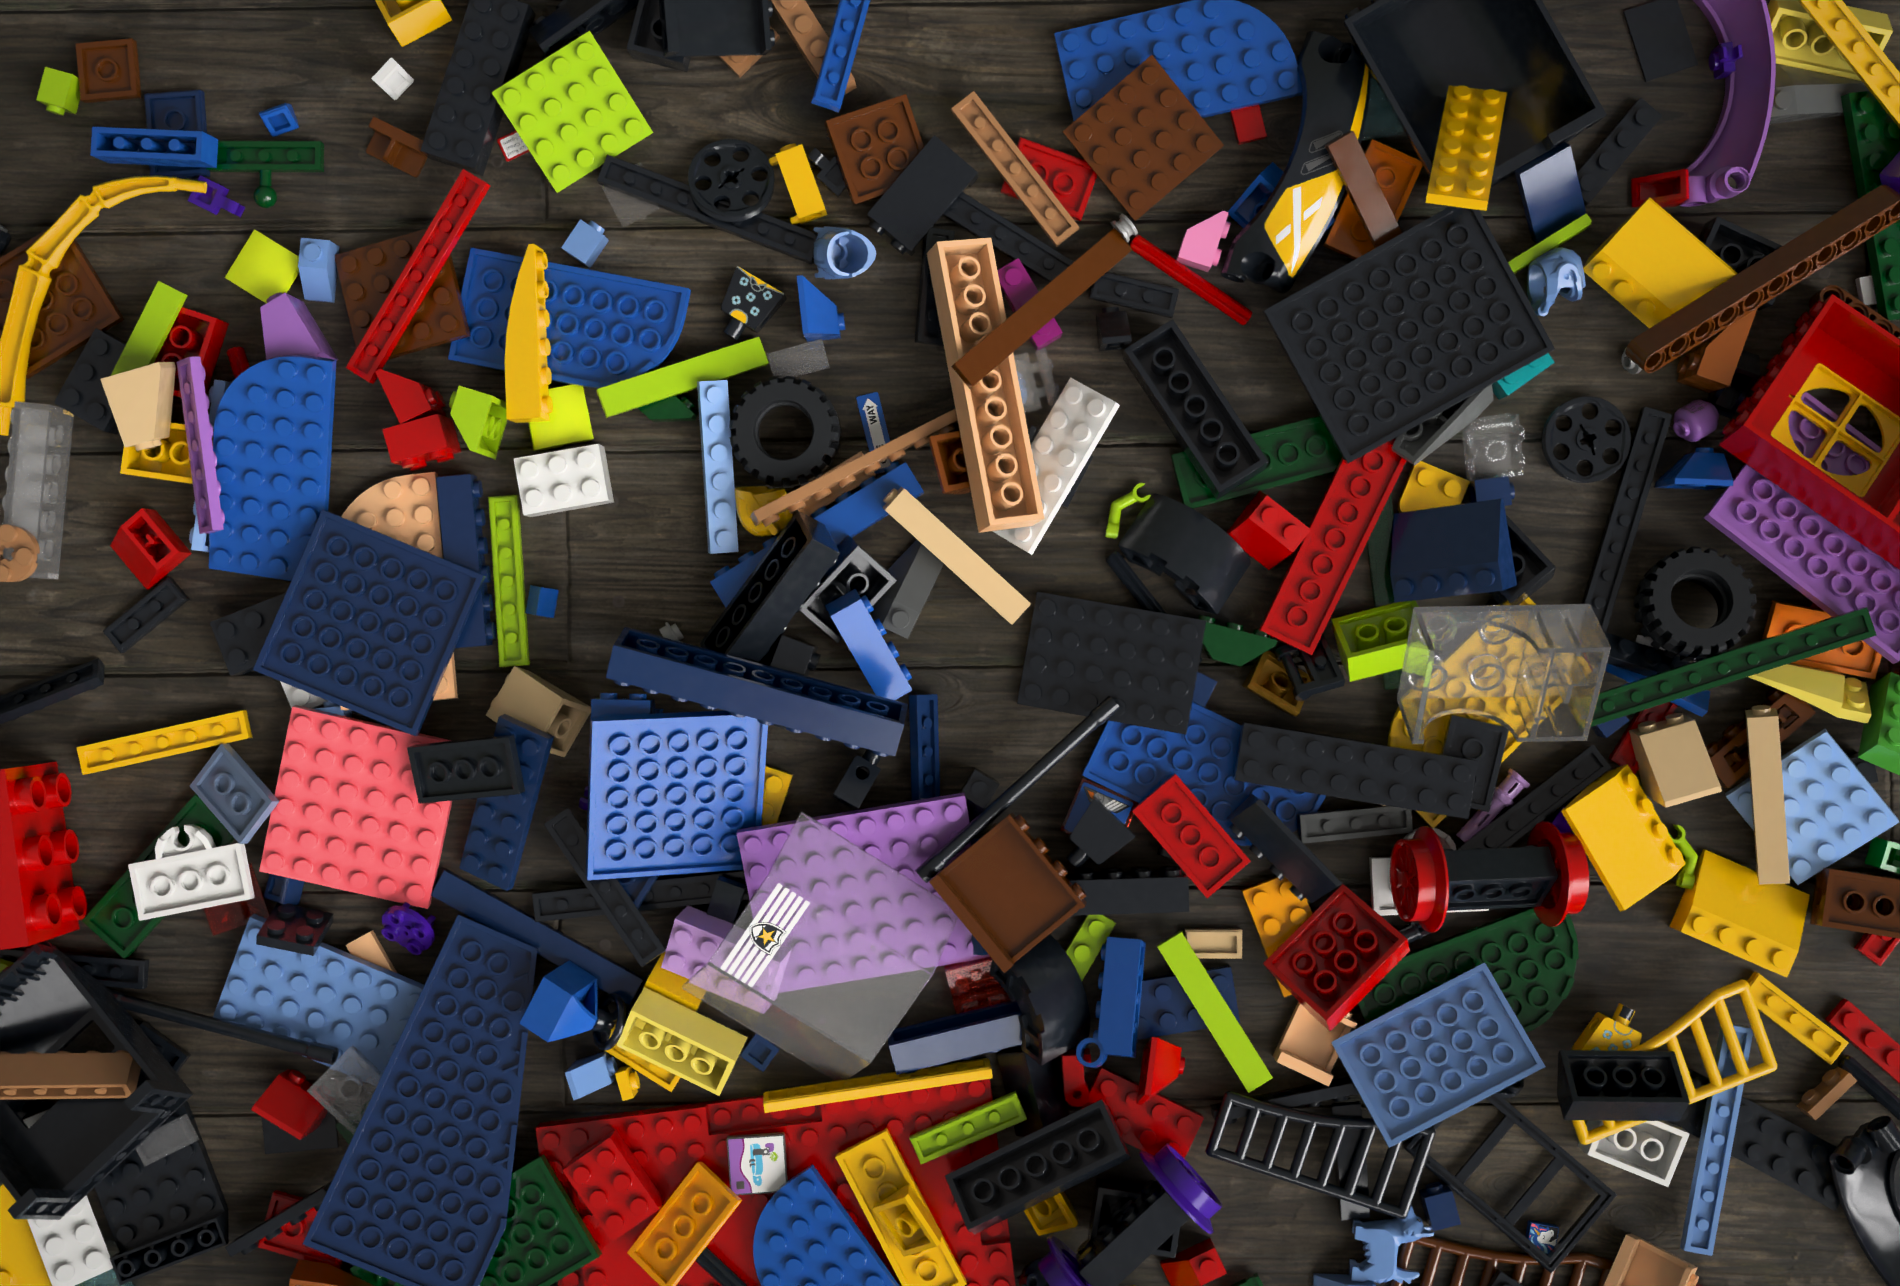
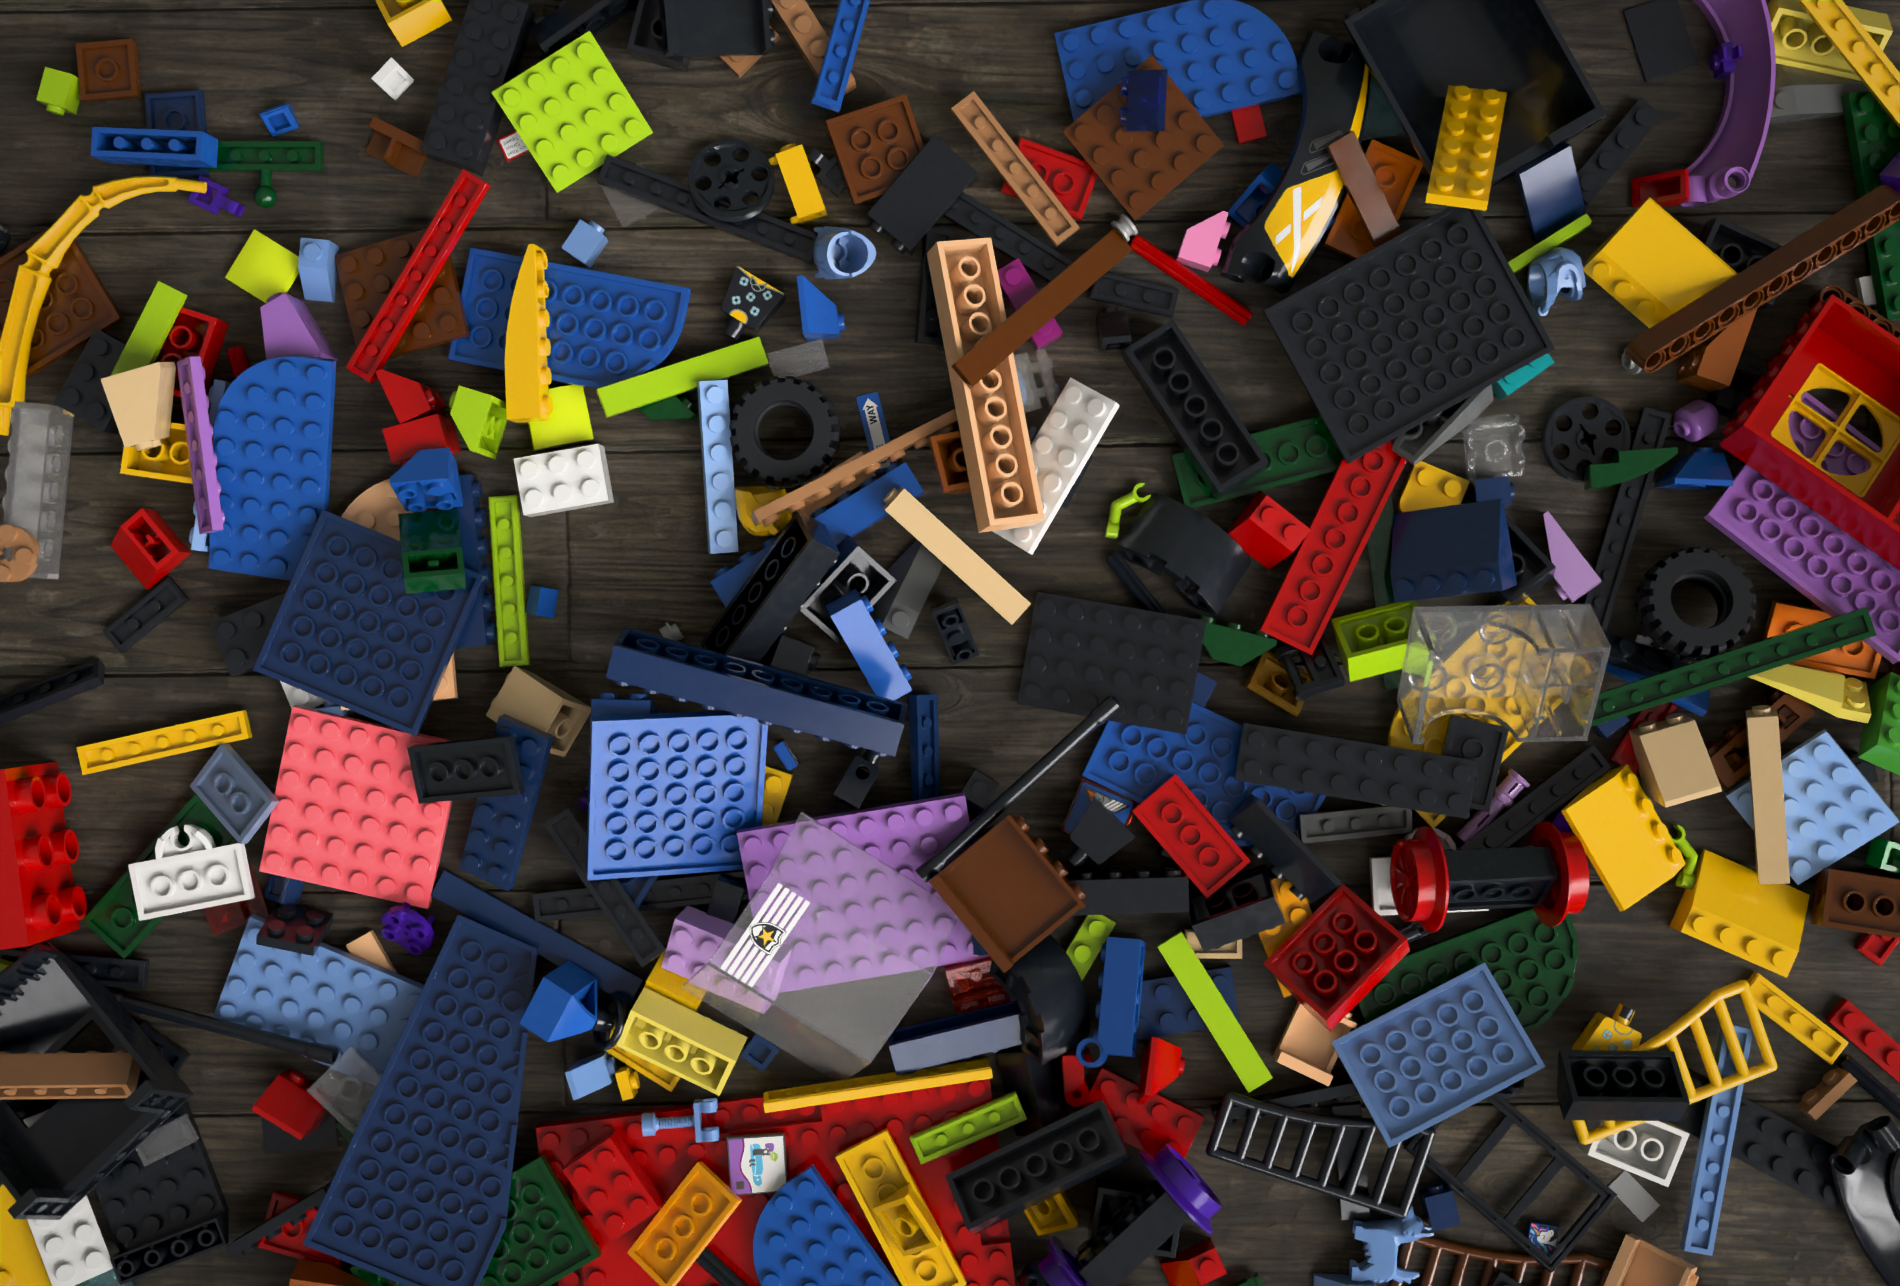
(428, 481): none -> blue slope
(431, 551): none -> dark green slope
(651, 1123): none -> medium blue bar
(786, 755): none -> blue tile
(954, 630): none -> black slope
(1144, 101): none -> clear blue slope
(1236, 909): none -> black slope
(1572, 571): none -> lavender slope
(1625, 466): none -> dark green slope
(1634, 1196): none -> light grey sticker

